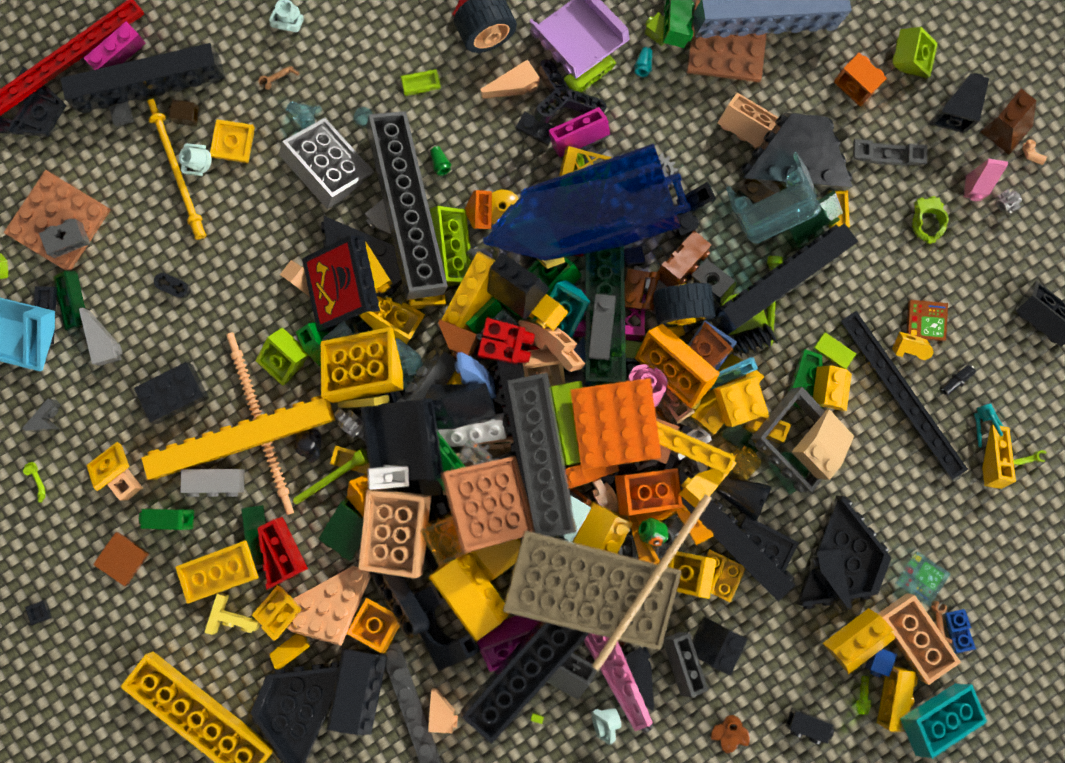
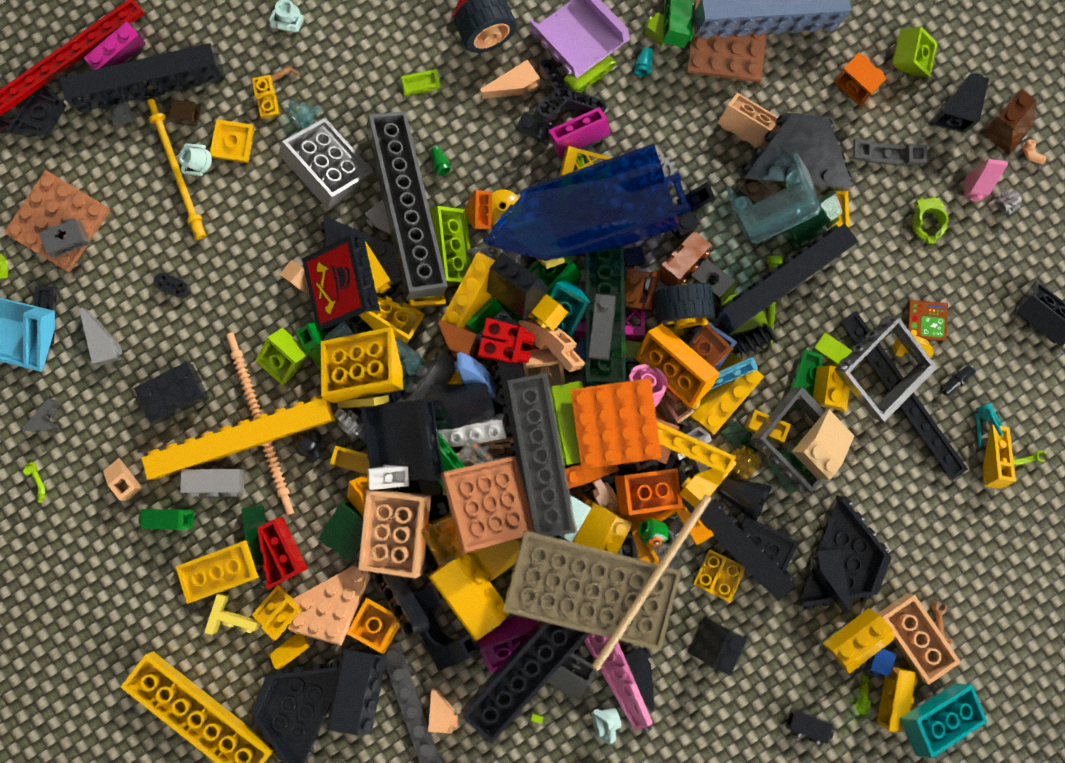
(38, 612): black tile -> none
(69, 298): dark green slope -> none
(107, 466): yellow tile -> none
(121, 559): dark orange tile -> none
(265, 96): none -> yellow slope
(358, 459): lime piece -> none
(361, 115): clear light blue piece -> none
(685, 664): dark grey brick -> none
(696, 573): yellow brick -> none
(704, 321): none -> yellow hinge
(729, 736): dark orange plate -> none
(741, 401): yellow brick -> none
(905, 387): none -> dark grey window
(922, 578): clear light blue tile -> none
(959, 632): blue slope -> none

